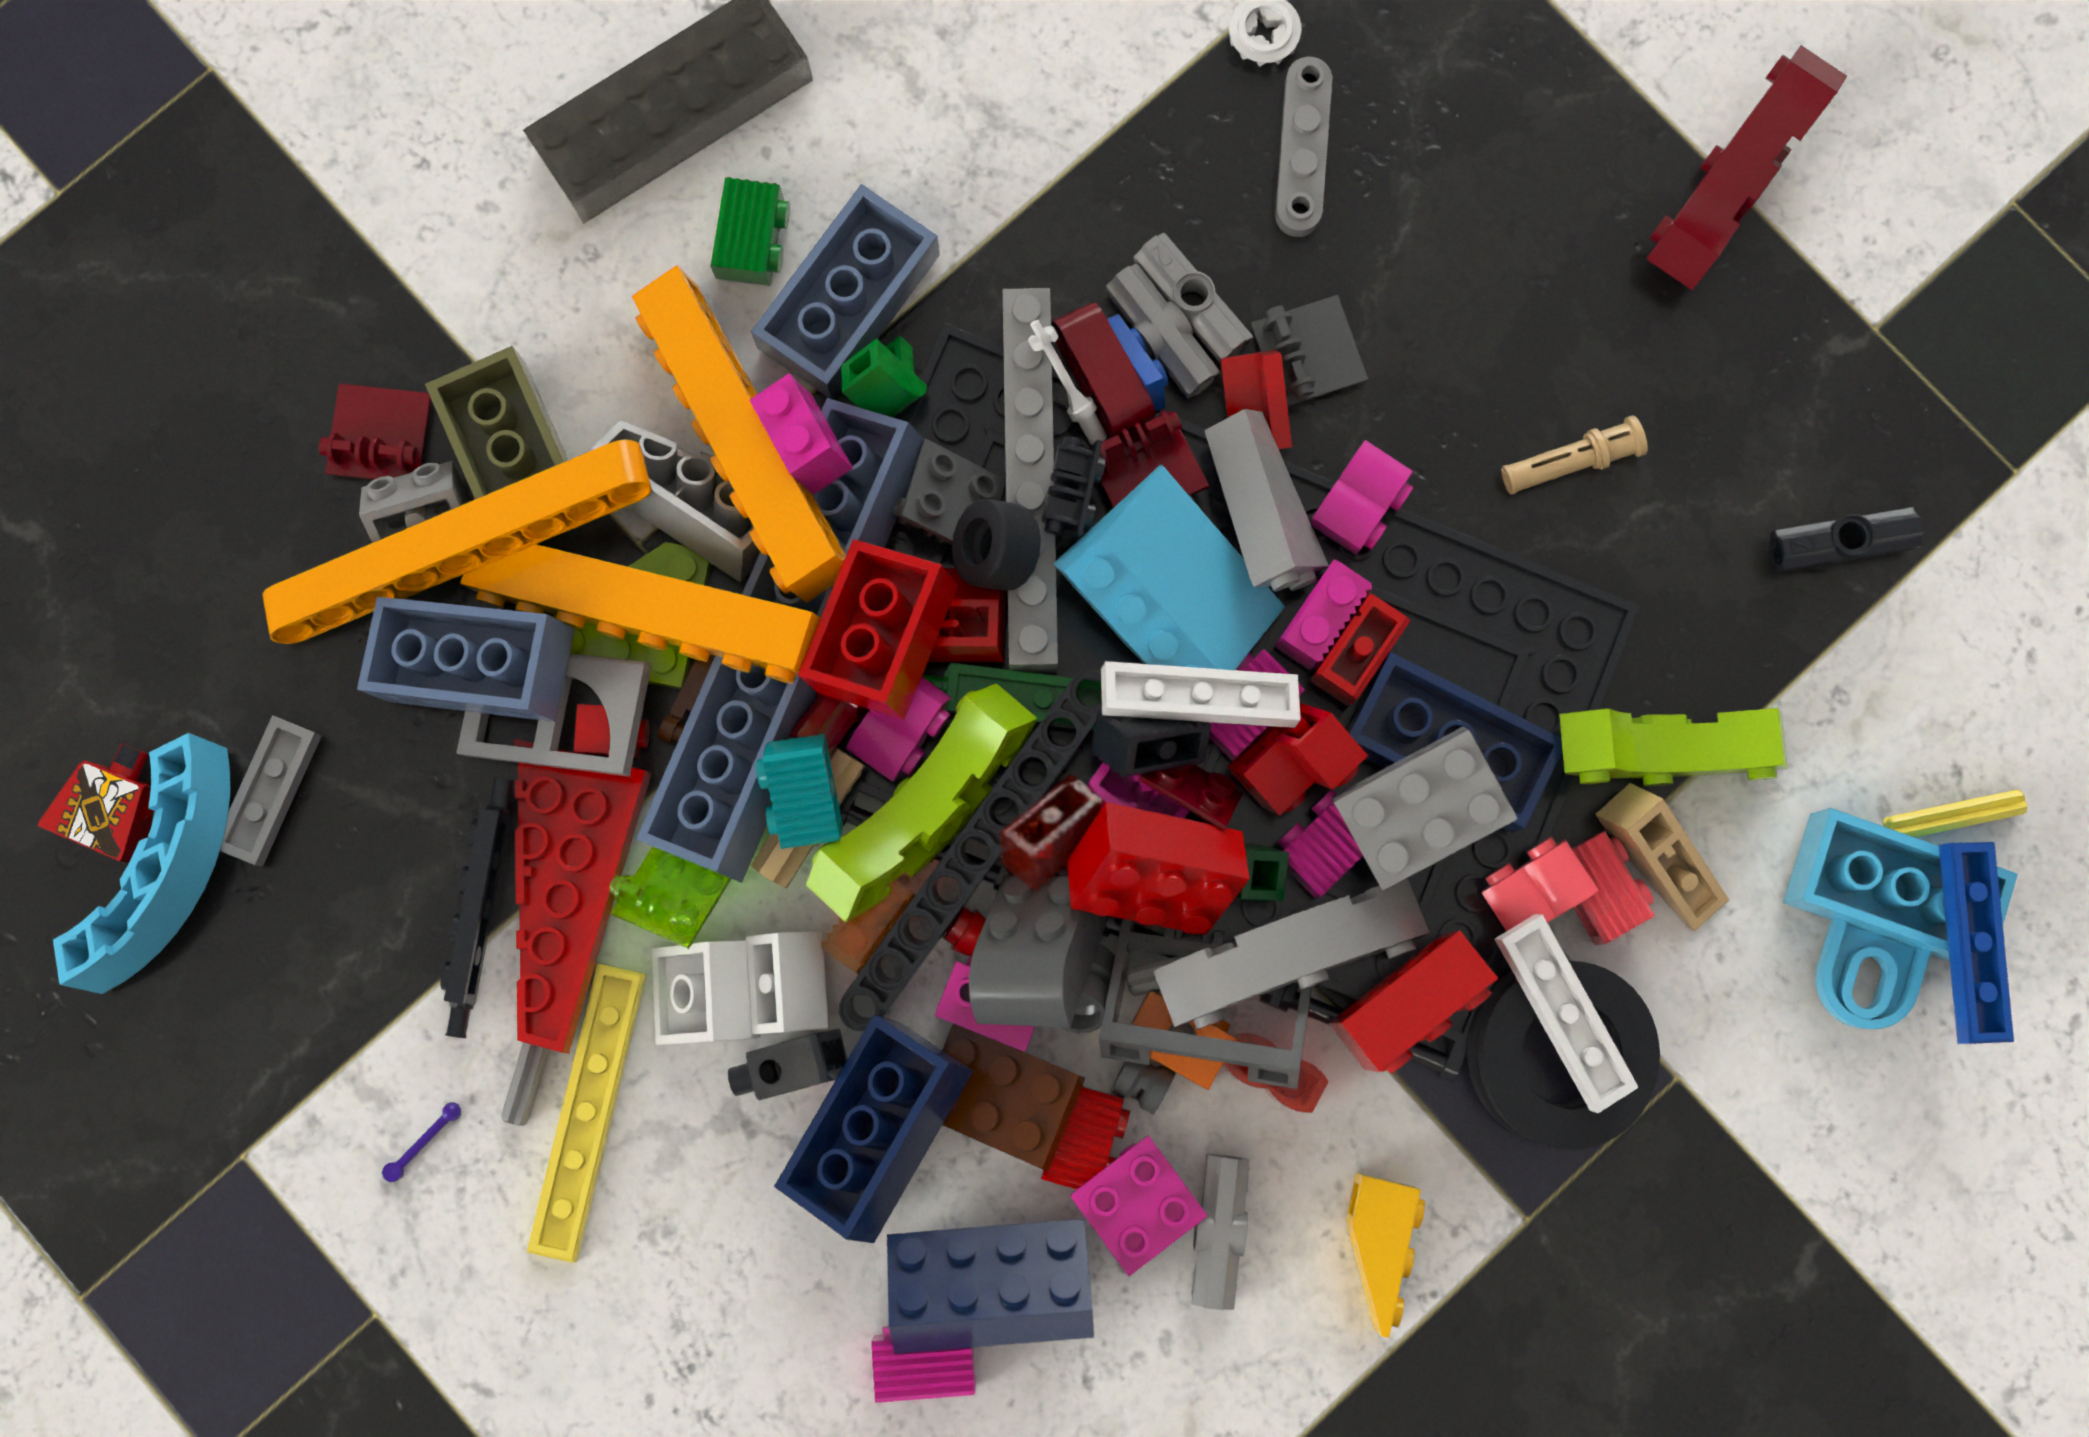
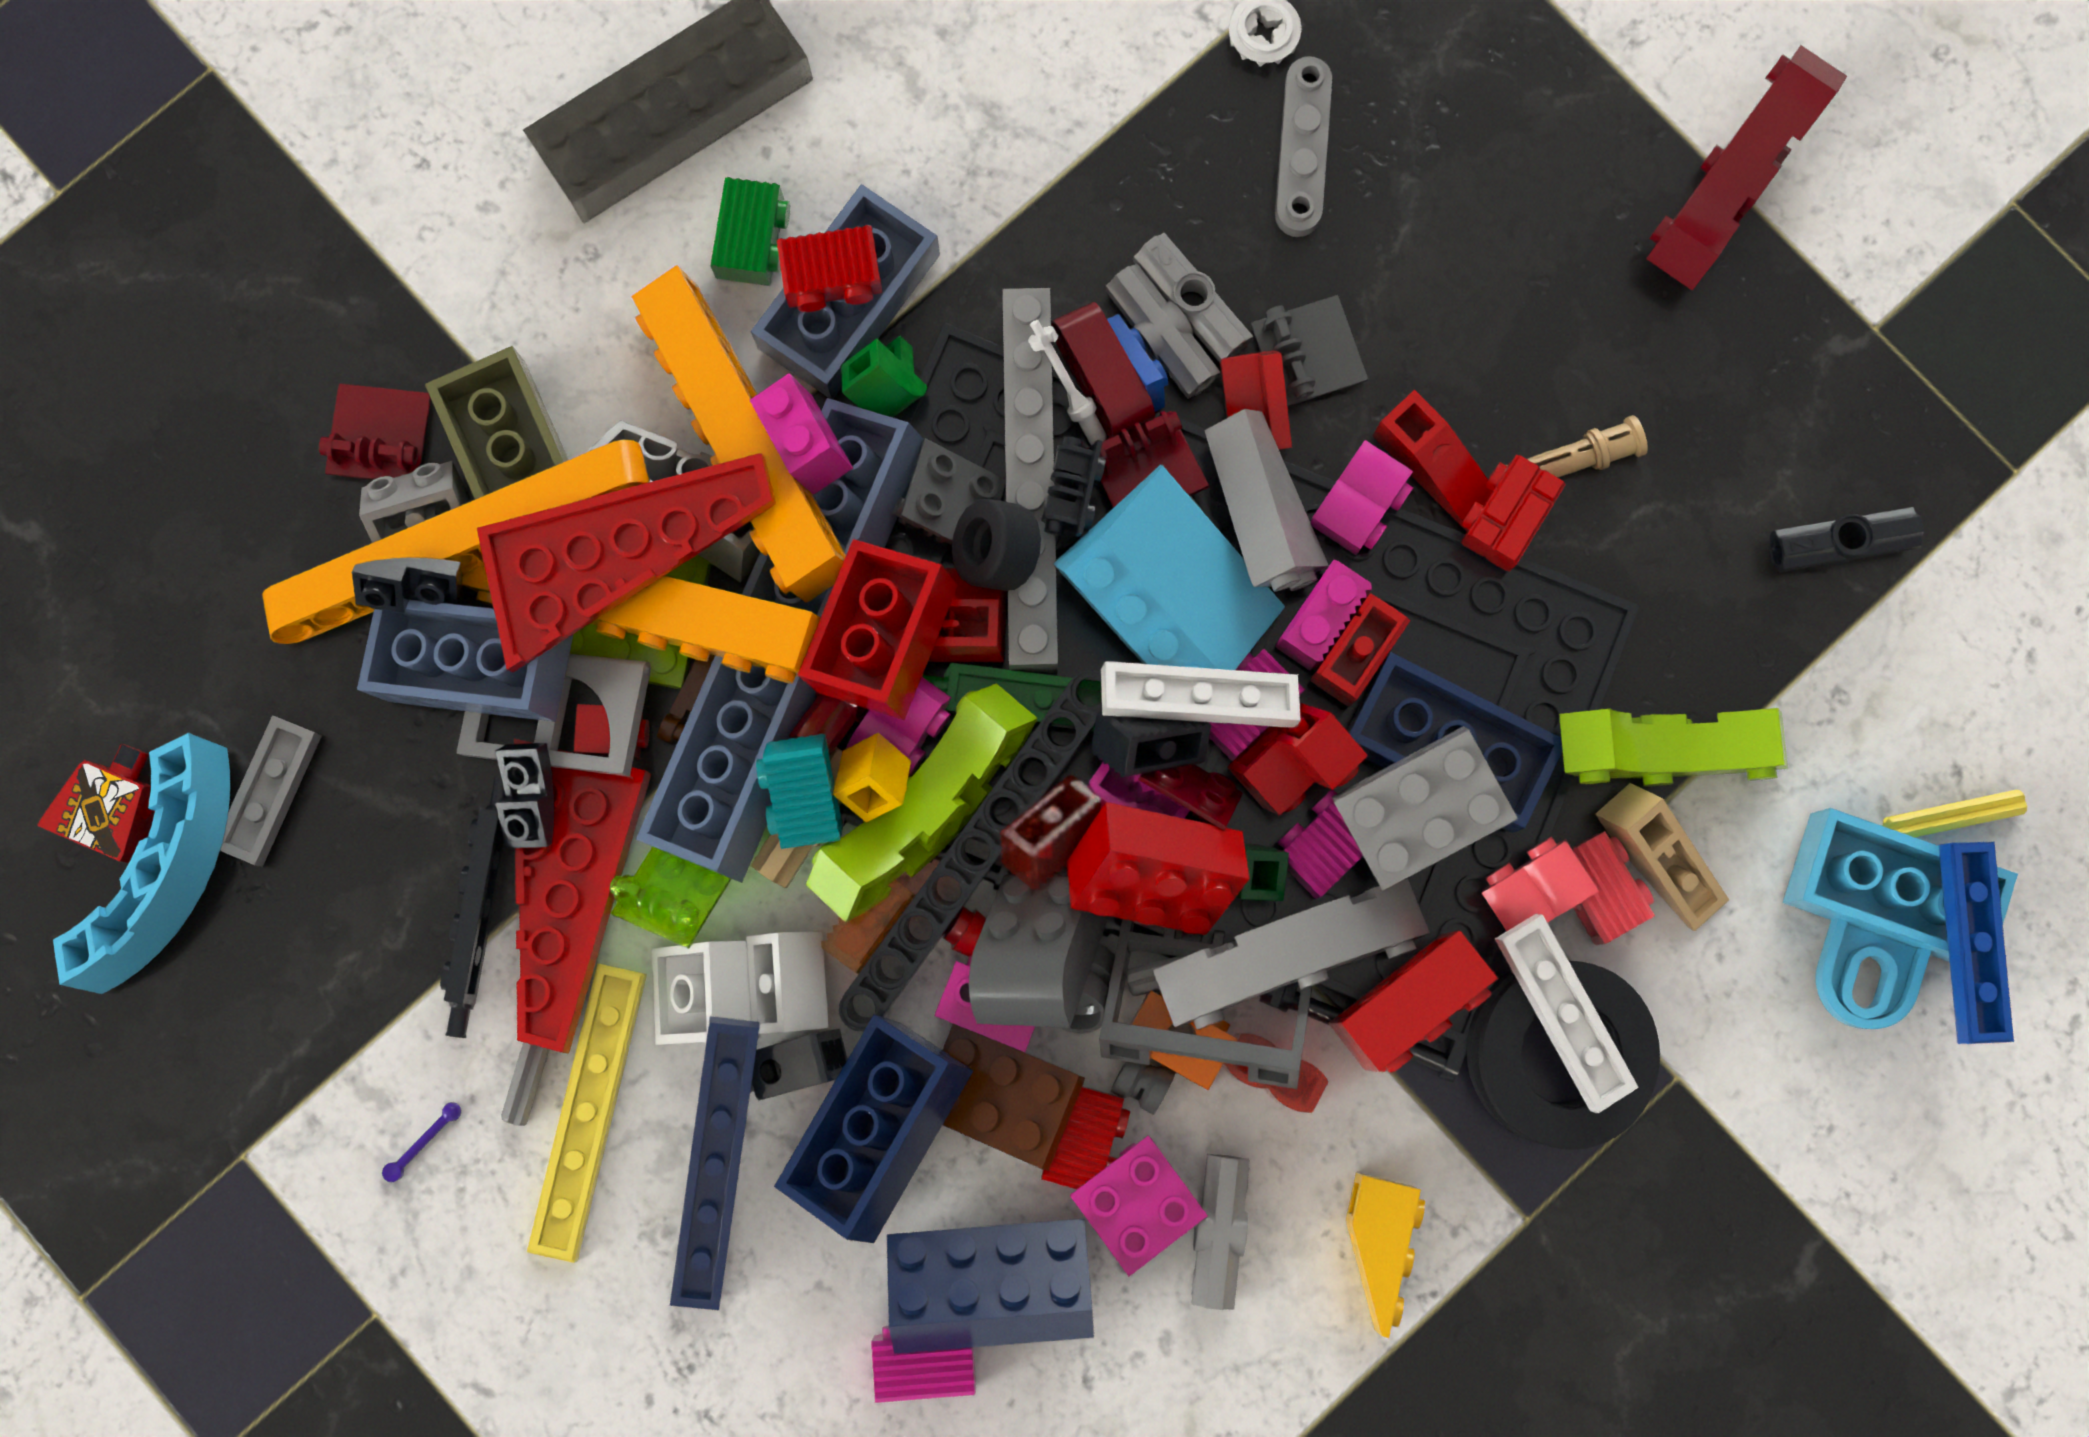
(395, 581): none -> black slope
(528, 807): none -> black slope
(586, 557): none -> red wing
(714, 1163): none -> dark blue plate
(829, 268): none -> red brick
(872, 777): none -> yellow brick
(1435, 454): none -> red slope
(1512, 512): none -> red brick

